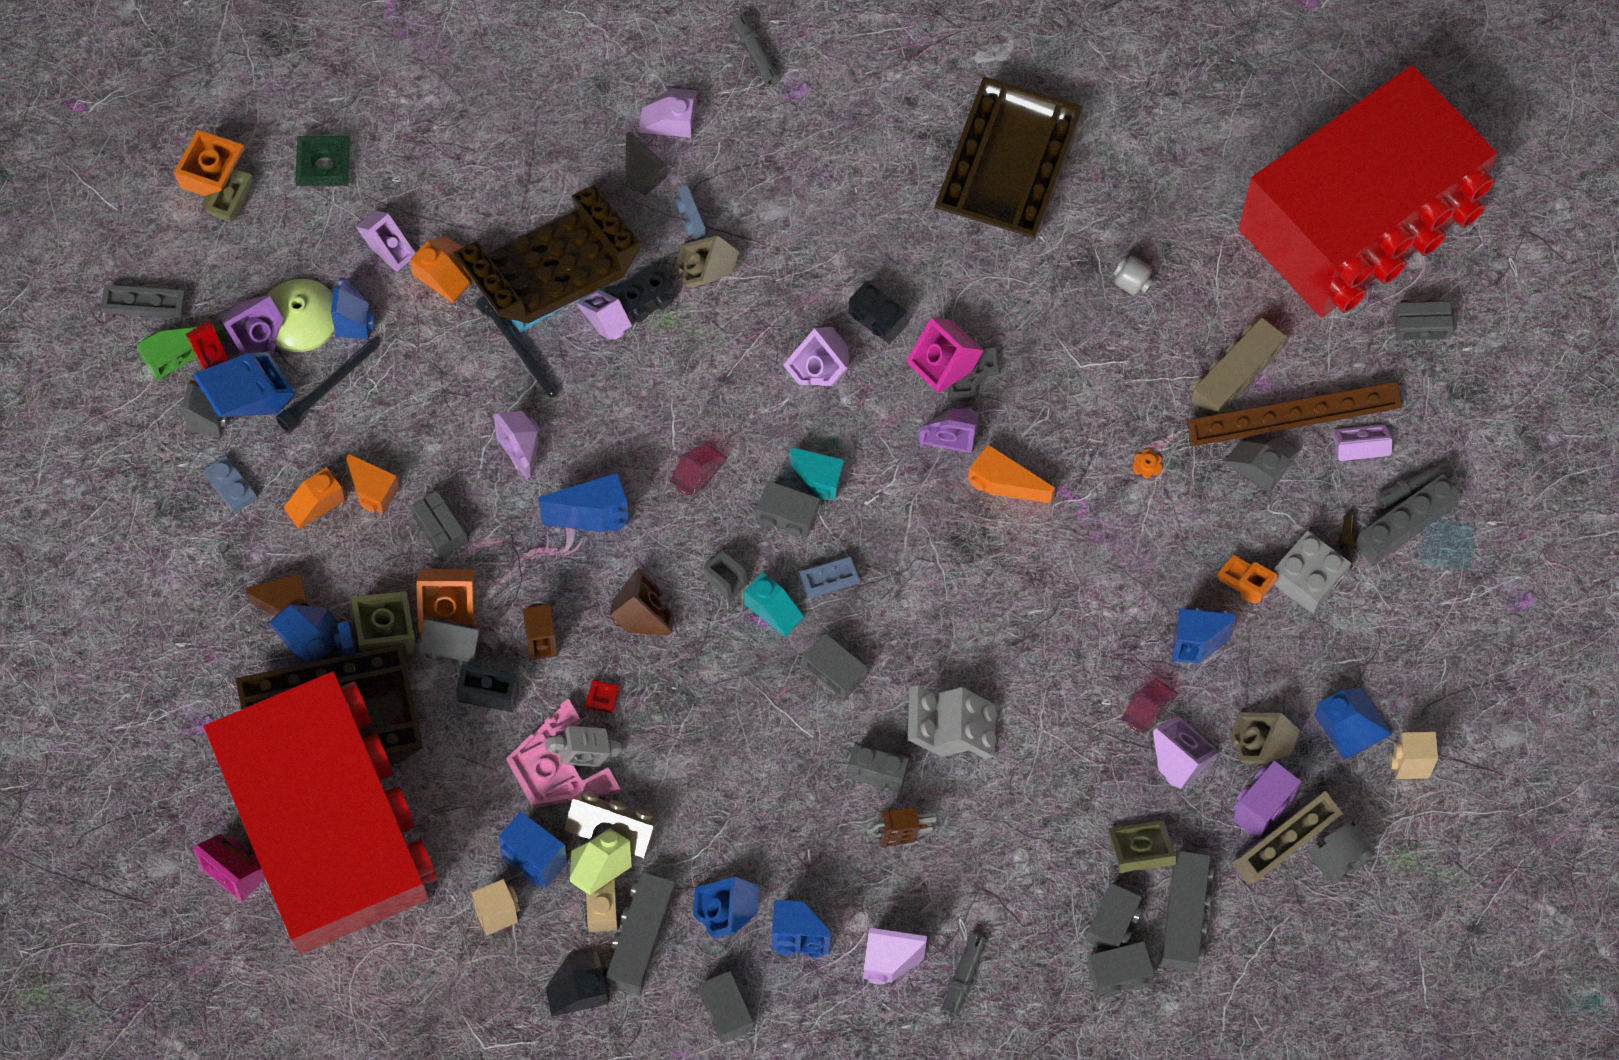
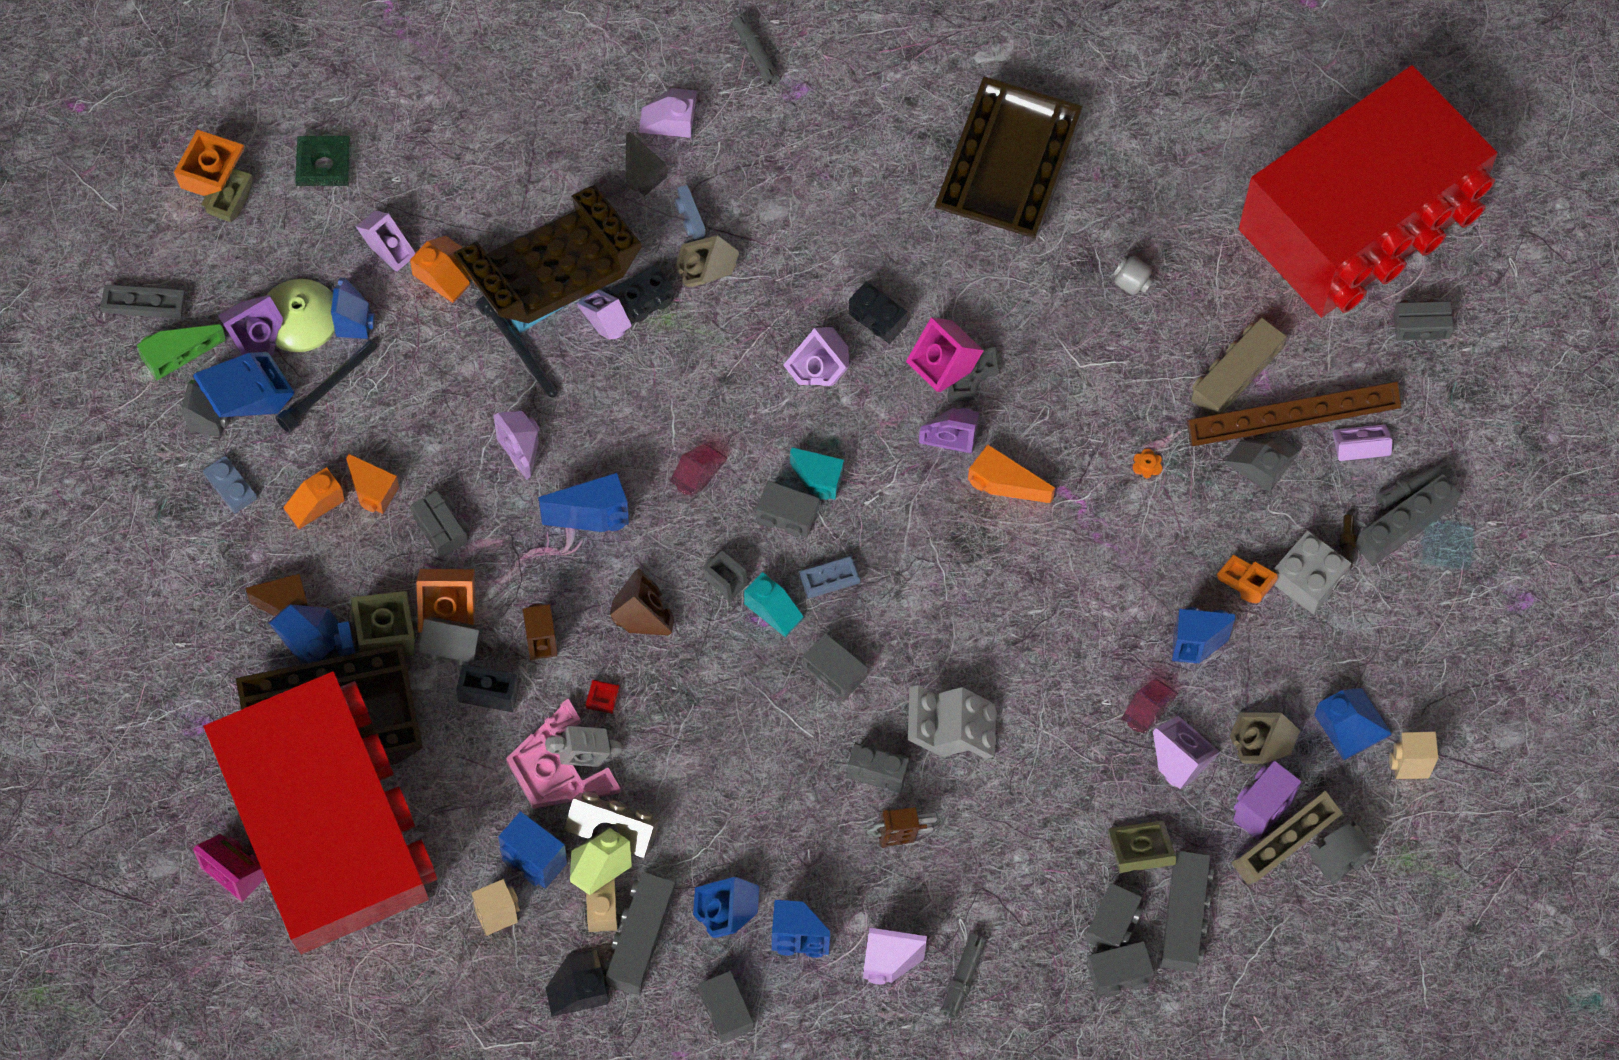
(206, 346): red plate -> none

